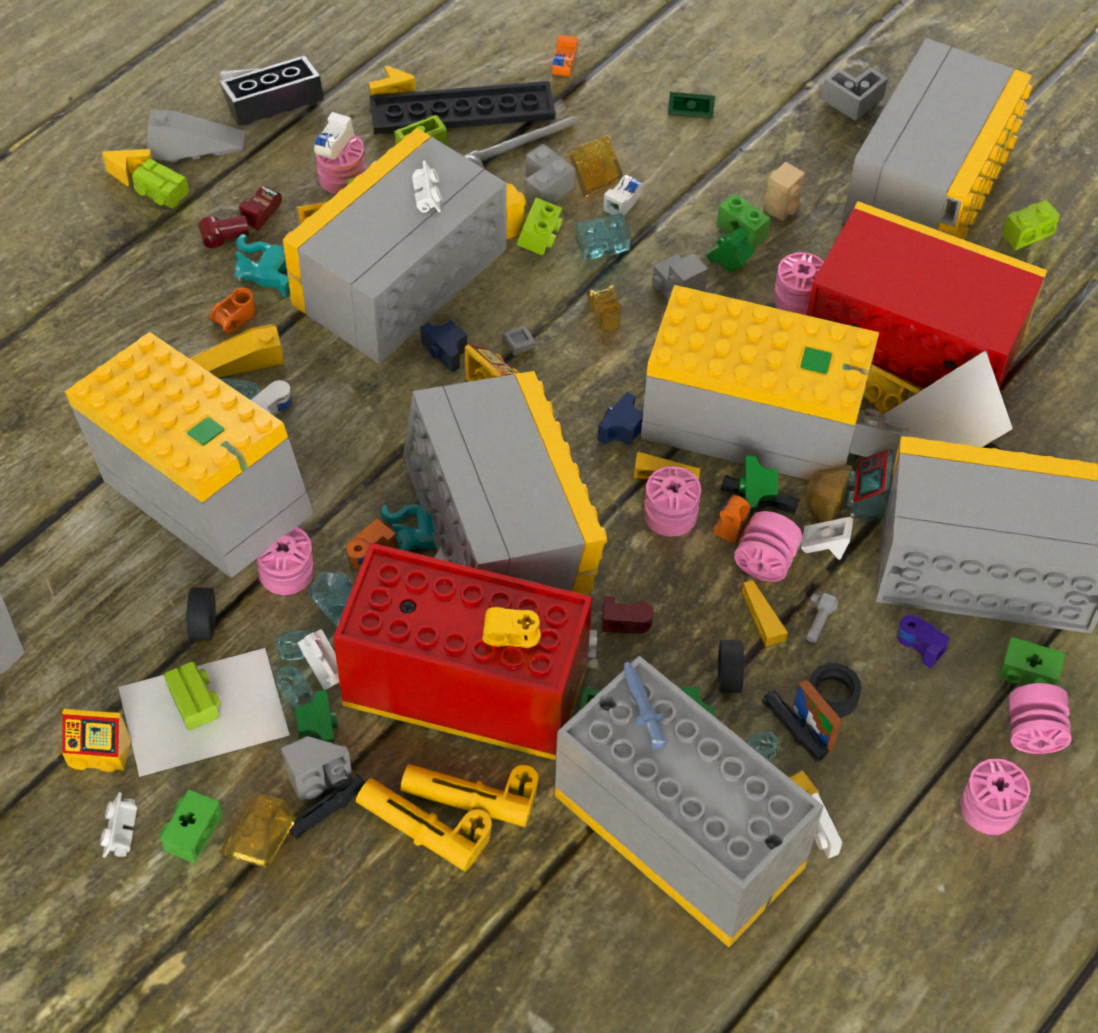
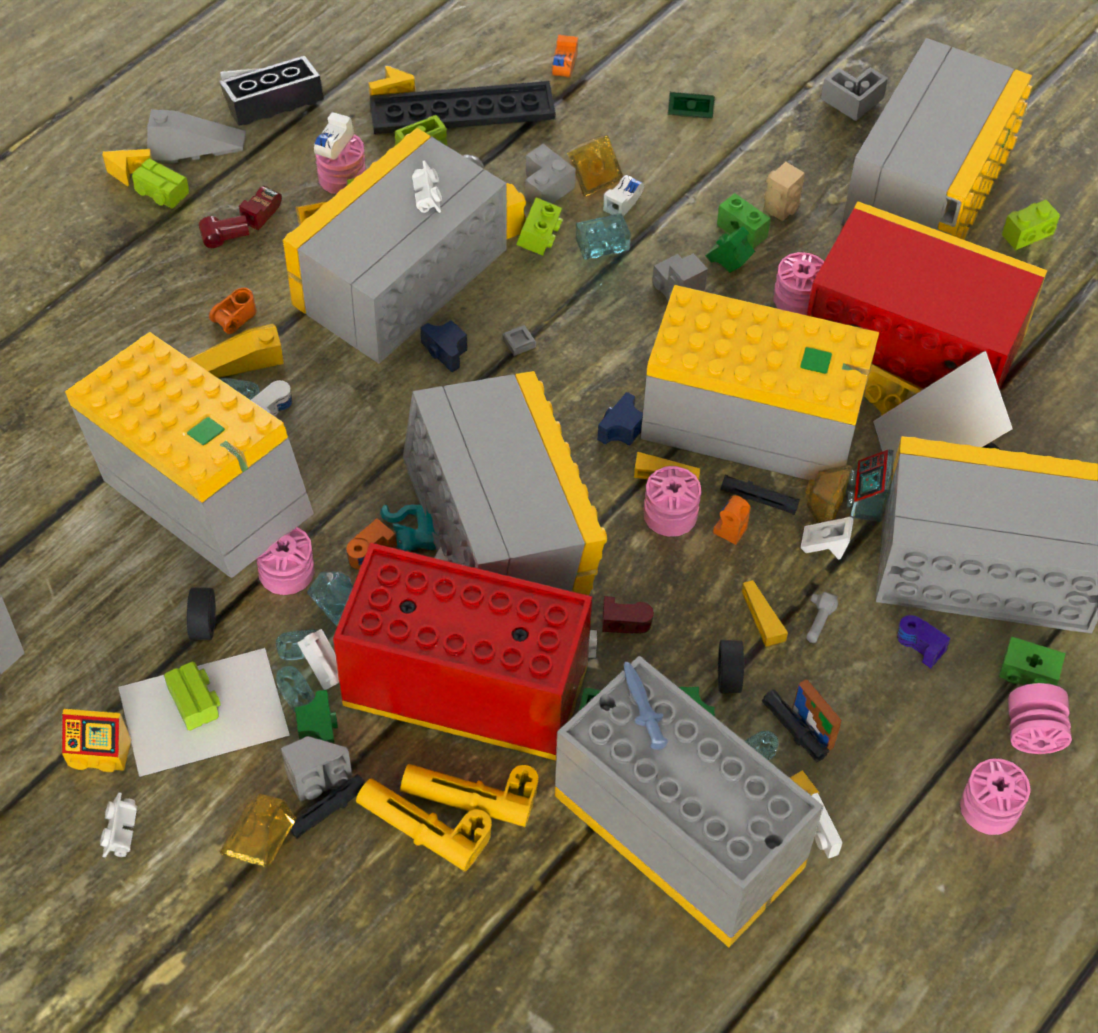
(200, 817): bright green brick -> none
(269, 268): teal animal -> none
(484, 364): yellow slope -> none
(510, 626): yellow piece -> none
(524, 139): light grey bar -> none
(605, 307): clear yellow piece -> none
(757, 483): green brick -> none
(768, 546): bright pink wheel -> none
(846, 676): black tyre -> none
(874, 435): light grey brick -> none

